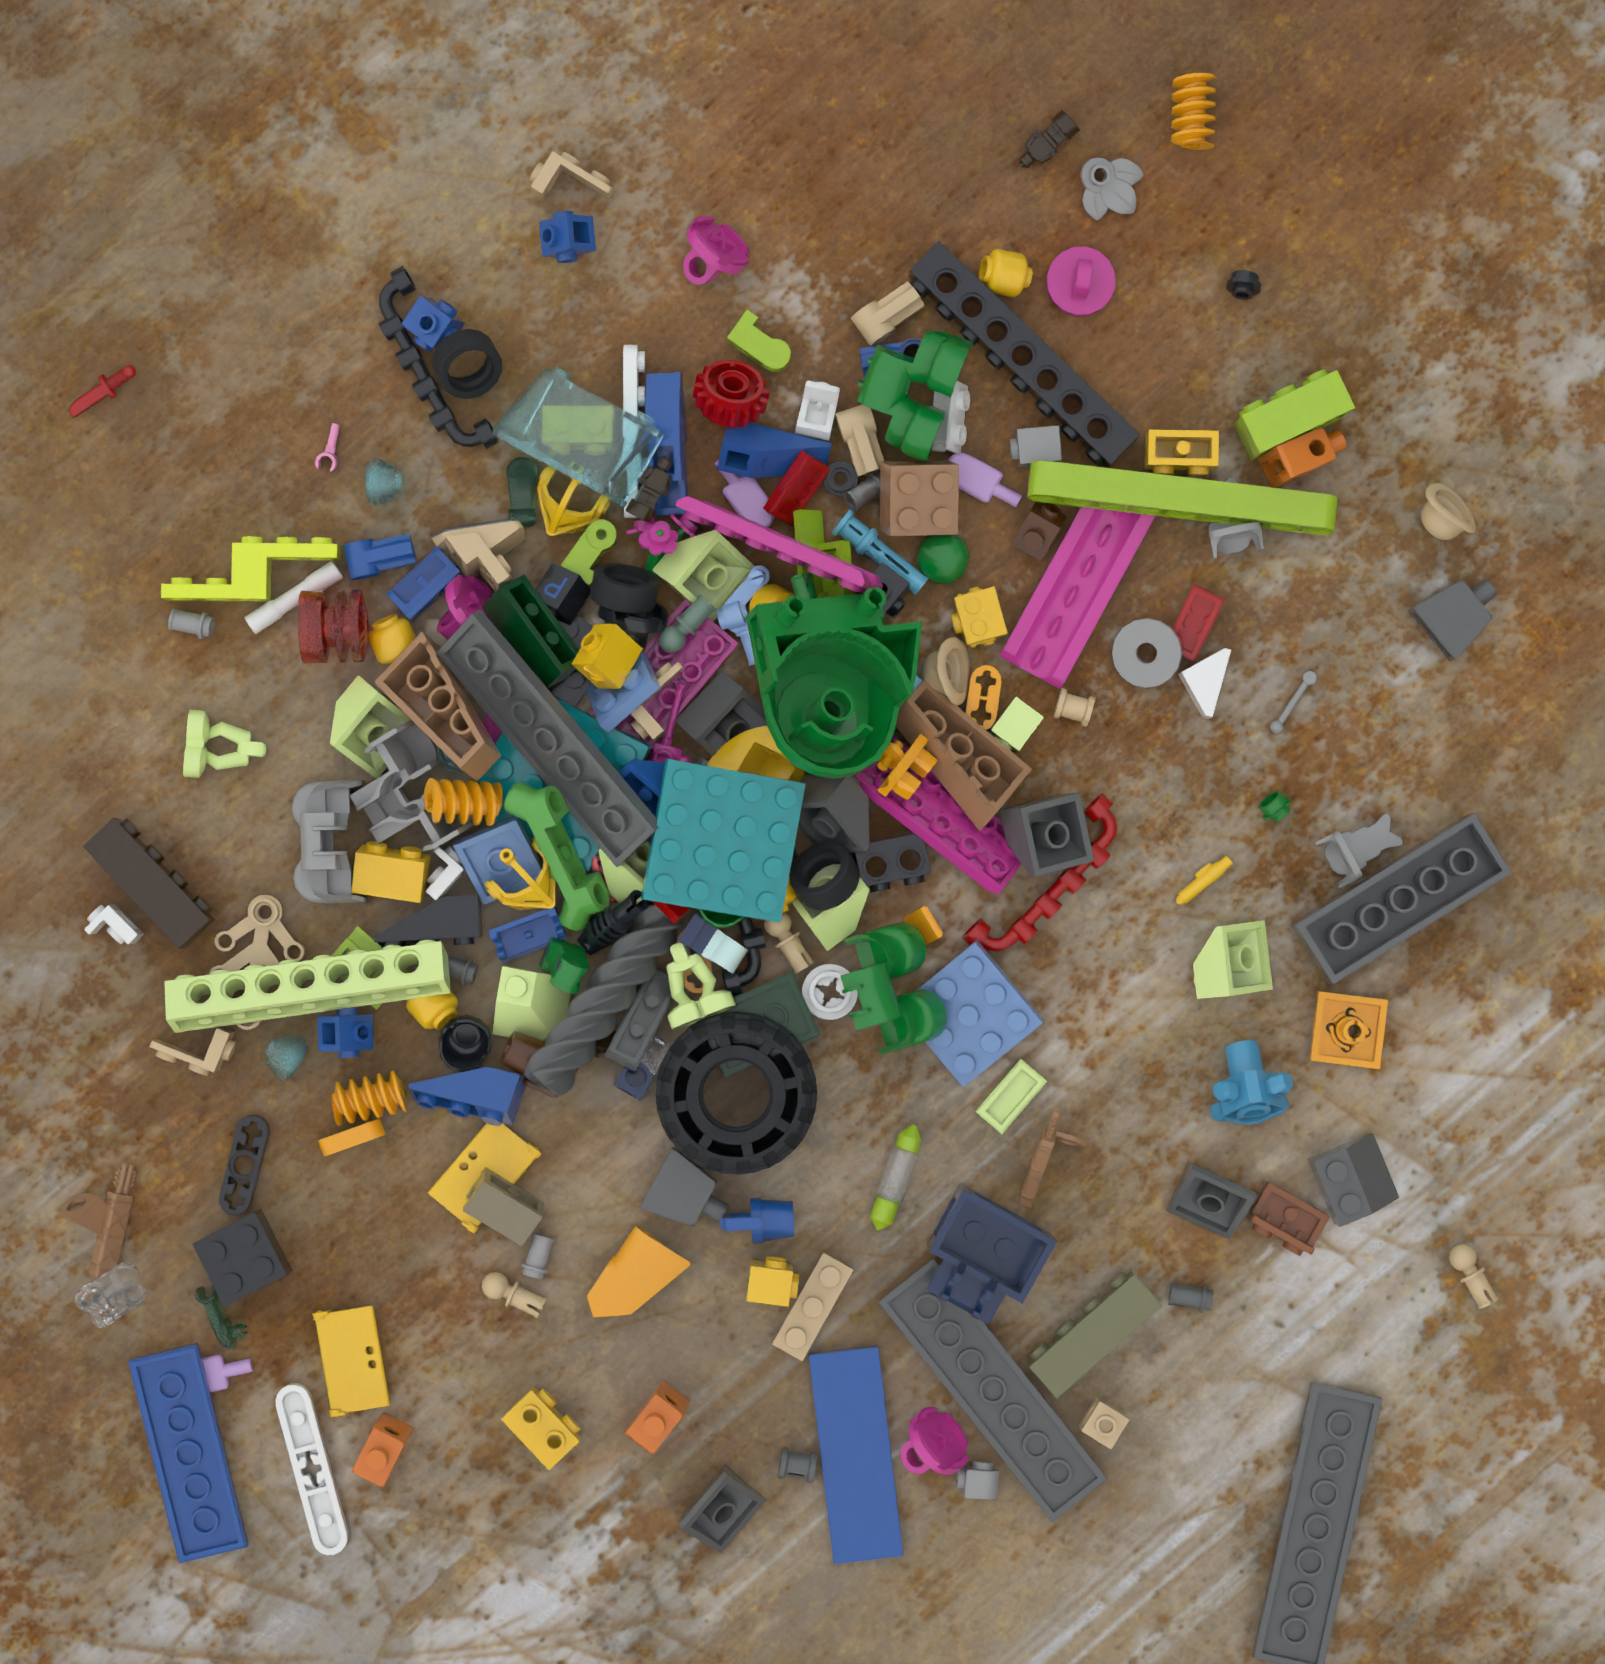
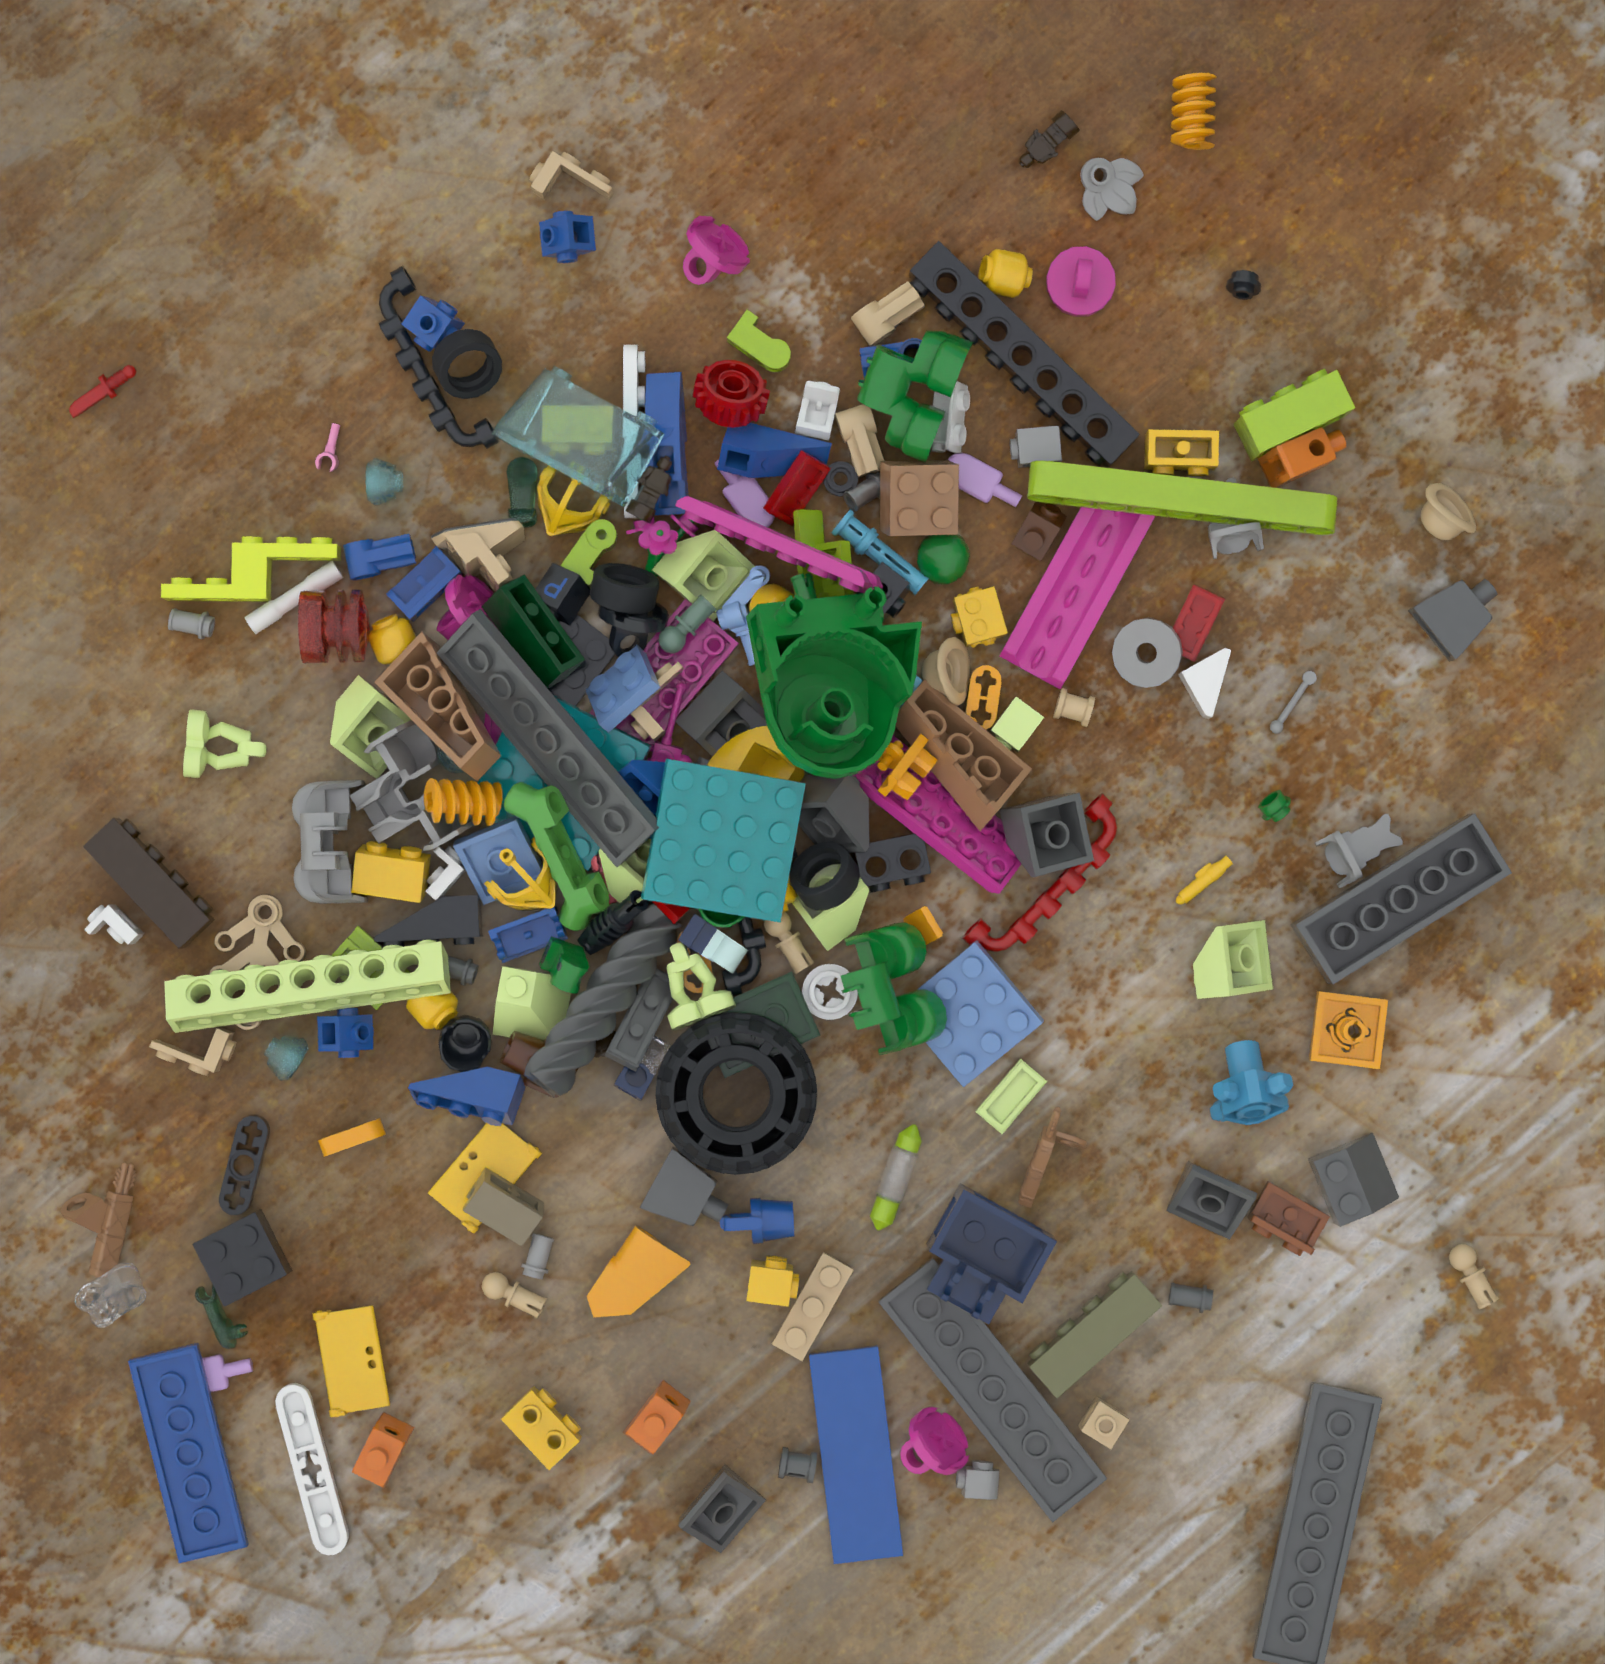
(368, 1097): light orange piece -> none
(607, 656): yellow head -> none

